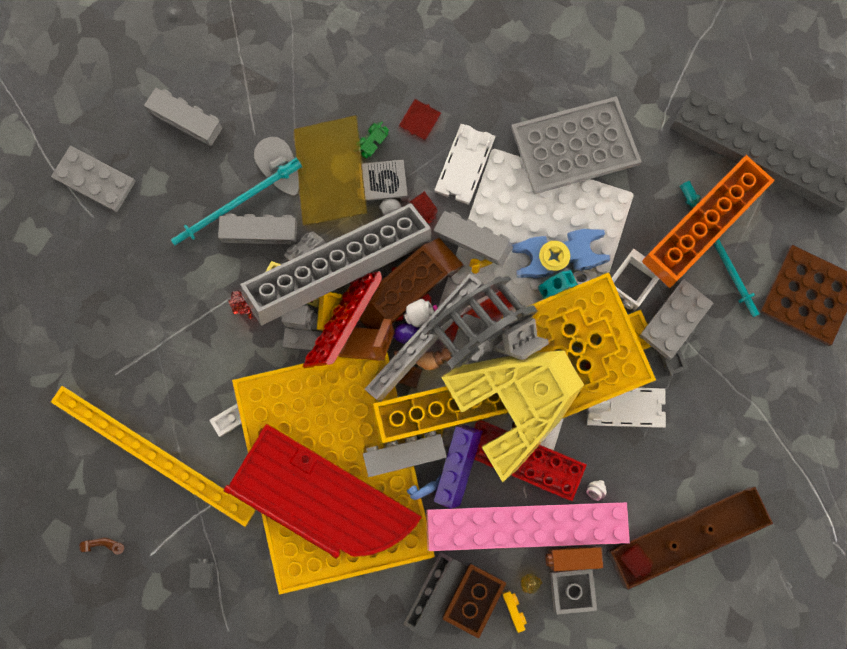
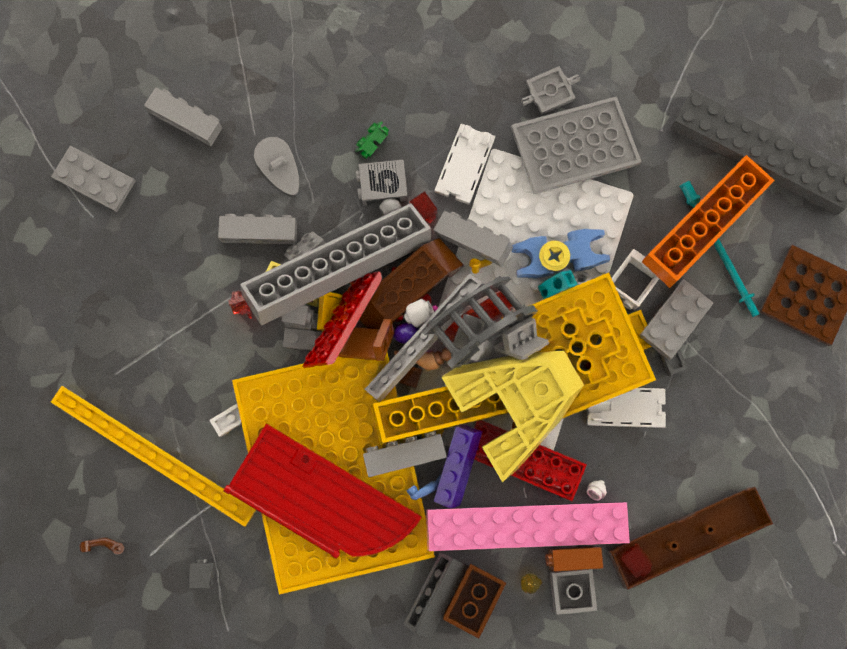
(282, 172): teal bar -> none
(330, 171): clear yellow piece -> none
(420, 119): clear red piece -> none
(517, 618): yellow plate -> none
(550, 90): none -> light grey plate

